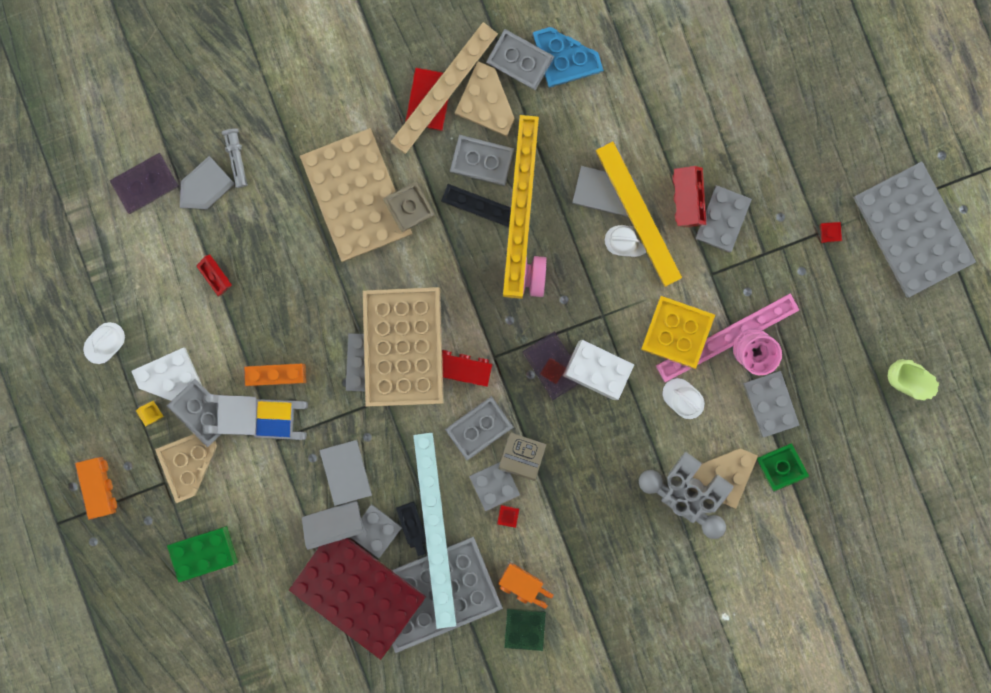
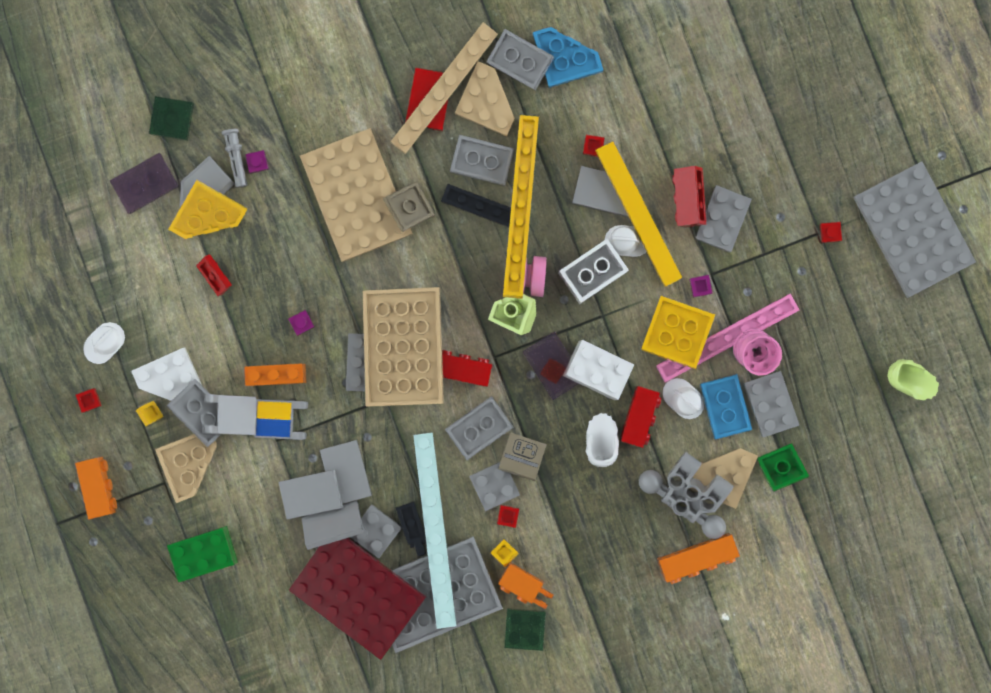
(88, 400): none -> red plate
(171, 118): none -> clear green plate
(206, 212): none -> yellow plate
(257, 161): none -> magenta plate
(301, 323): none -> magenta plate
(310, 494): none -> light grey tile
(504, 553): none -> yellow plate
(514, 313): none -> yellowish green slope
(591, 144): none -> red plate
(593, 271): none -> white brick
(602, 441): none -> white hair
(640, 417): none -> red brick
(697, 558): none -> orange brick
(700, 286): none -> magenta plate
(725, 406): none -> dark azure tile

